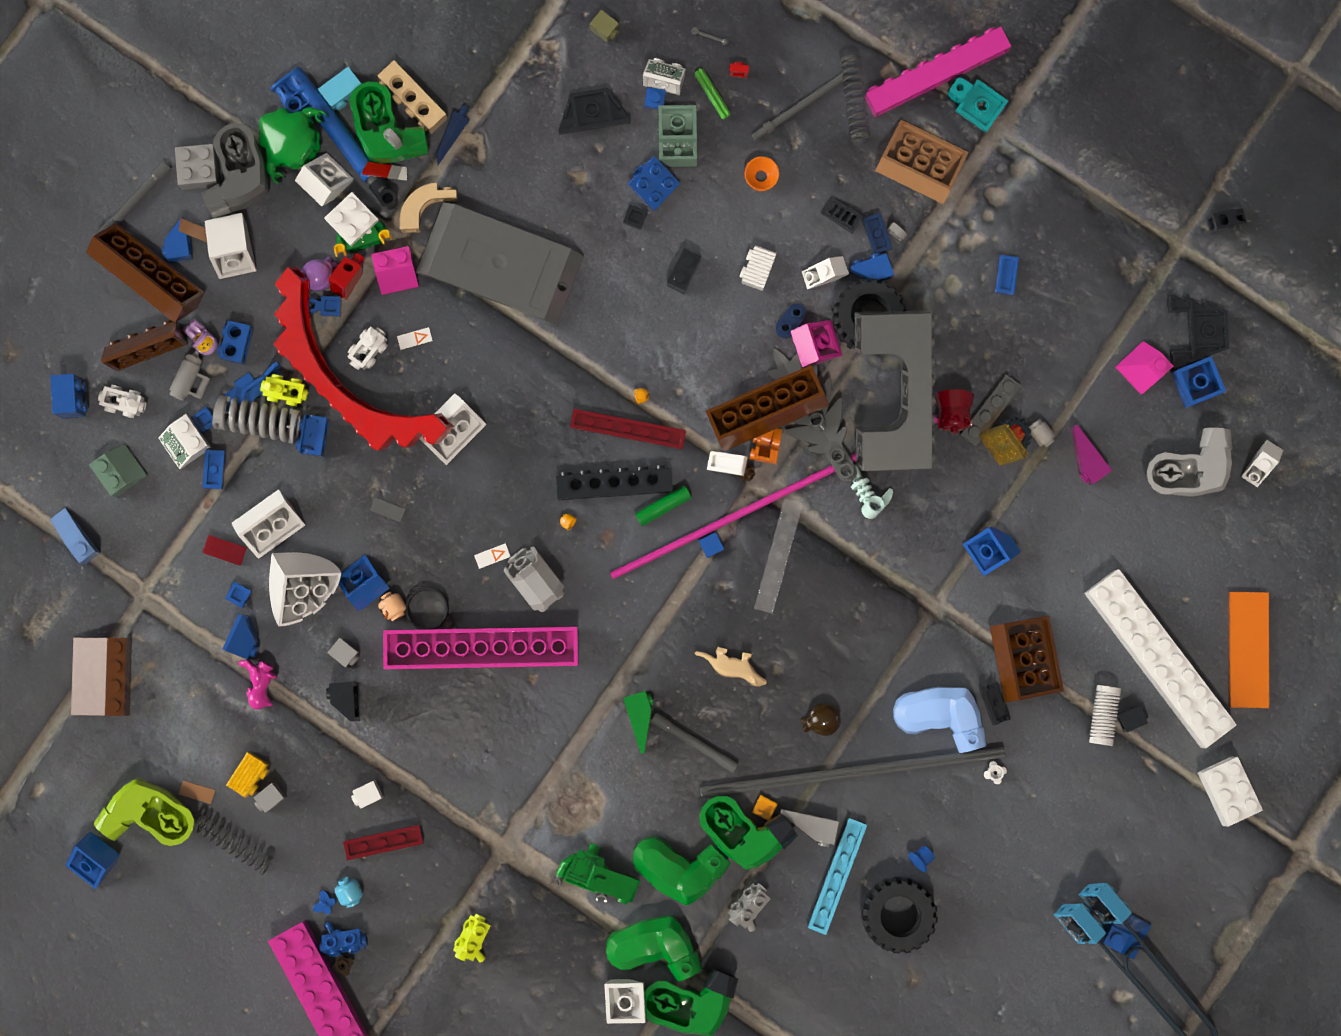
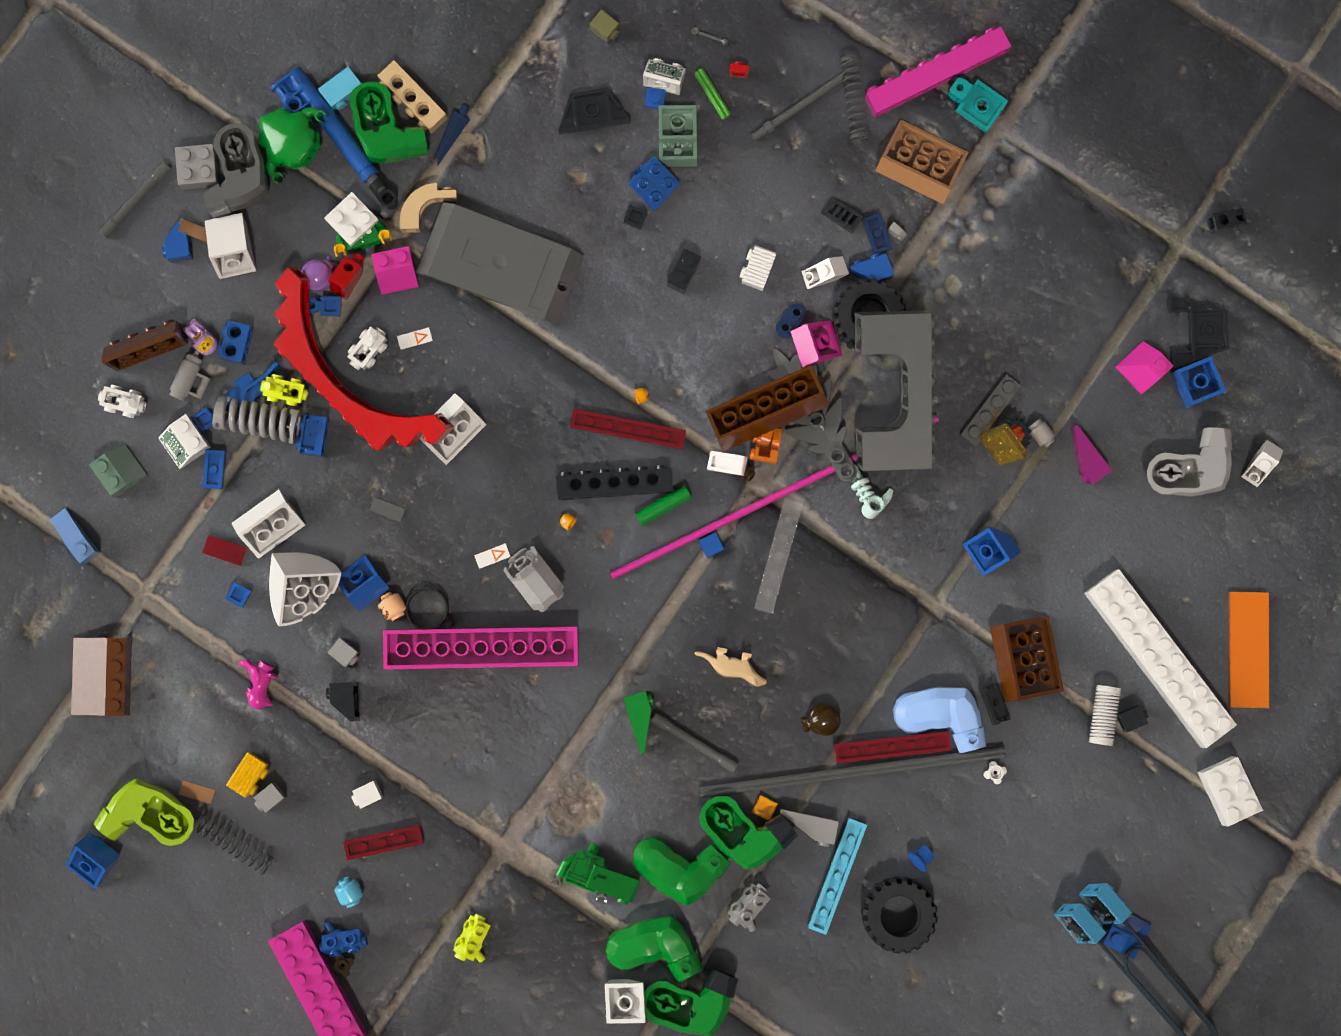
(68, 396): blue brick -> none
(145, 272): reddish brown brick -> none
(242, 638): blue slope -> none
(323, 179): white slope -> none
(325, 903): blue piece -> none
(385, 171): sticker -> none
(392, 138): light grey tile -> none
(765, 165): orange piece -> none
(892, 747): none -> dark red plate
(954, 409): dark red hat -> none
(1006, 275): blue tile -> none

